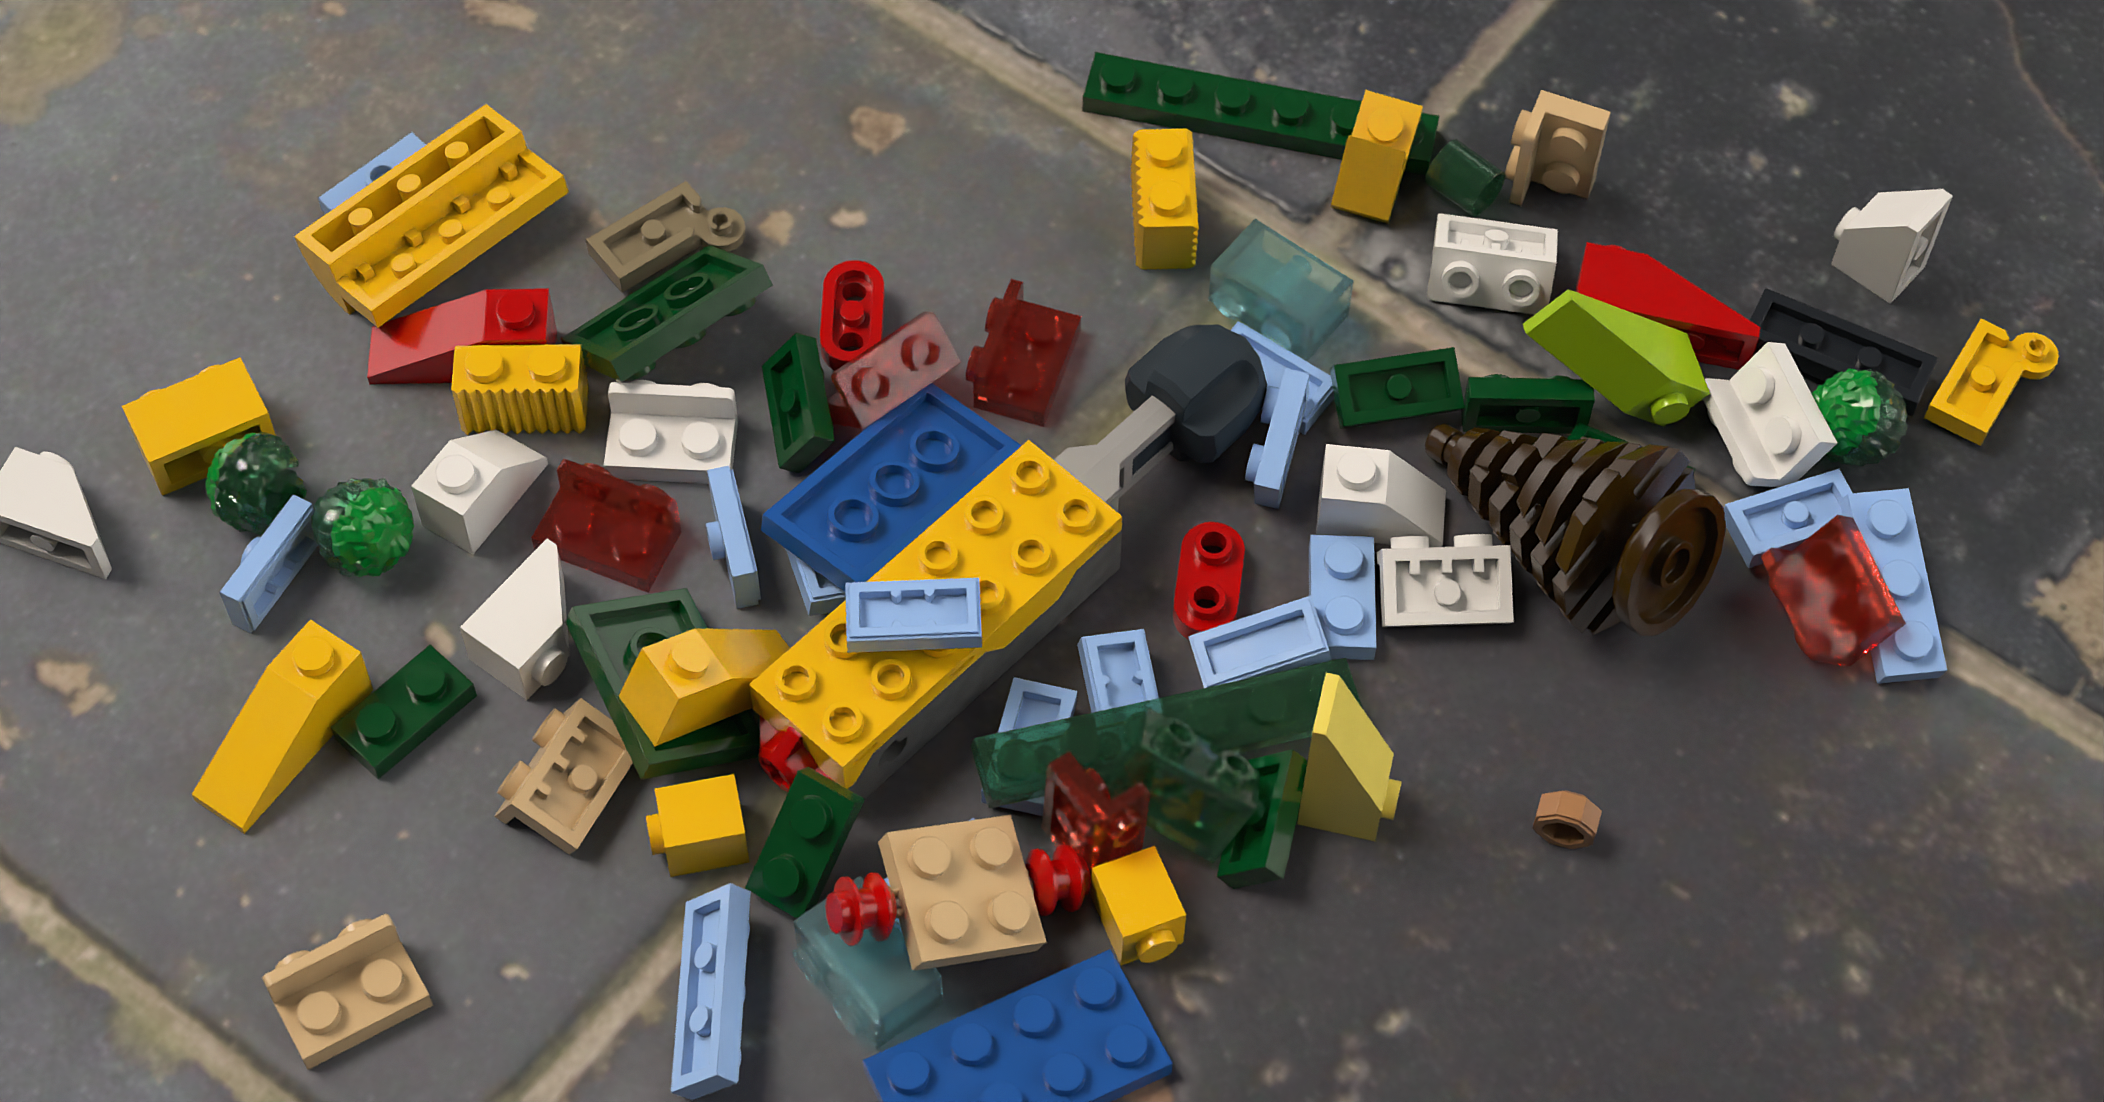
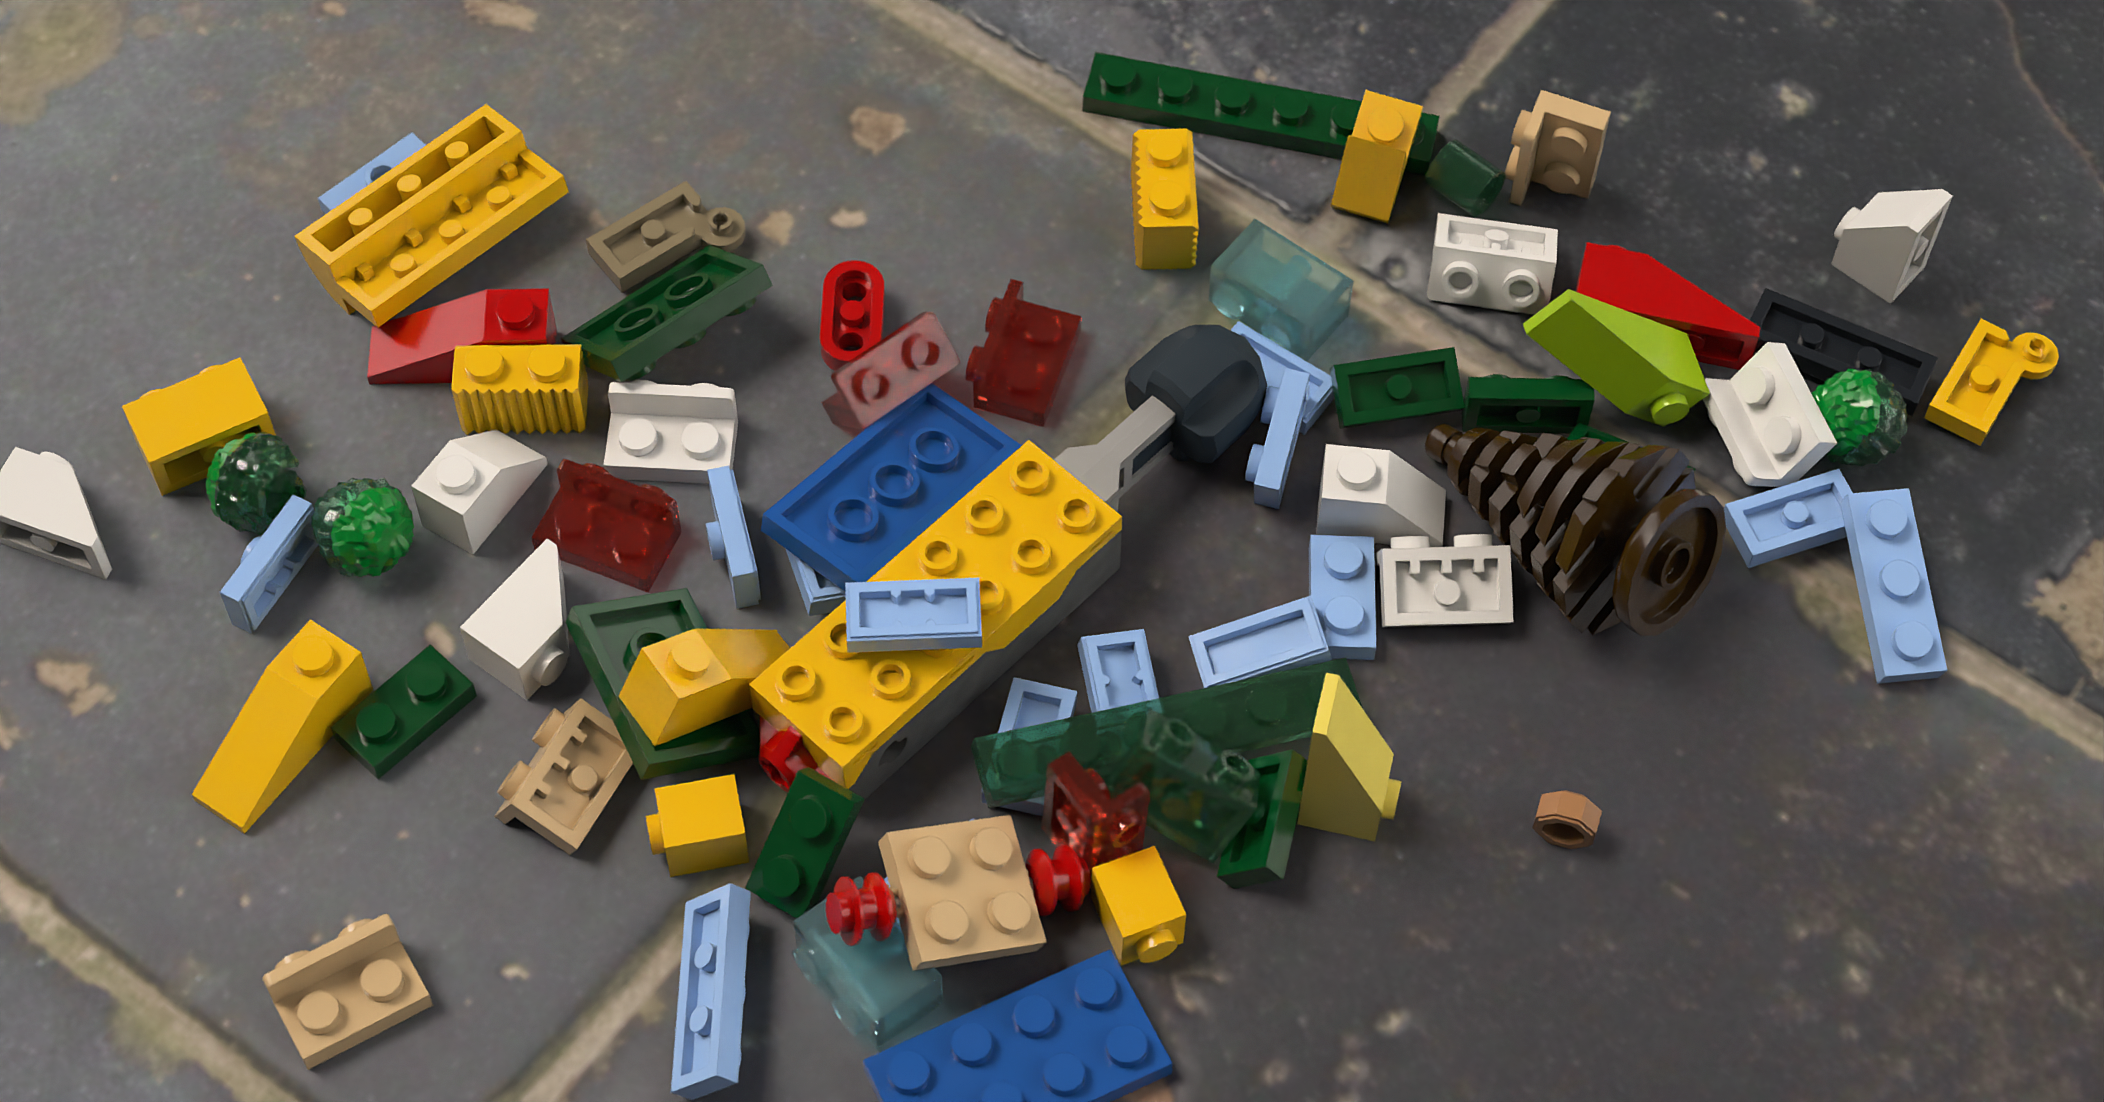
(797, 403): dark green plate -> none
(1208, 578): red plate -> none
(1833, 594): clear red bracket -> none

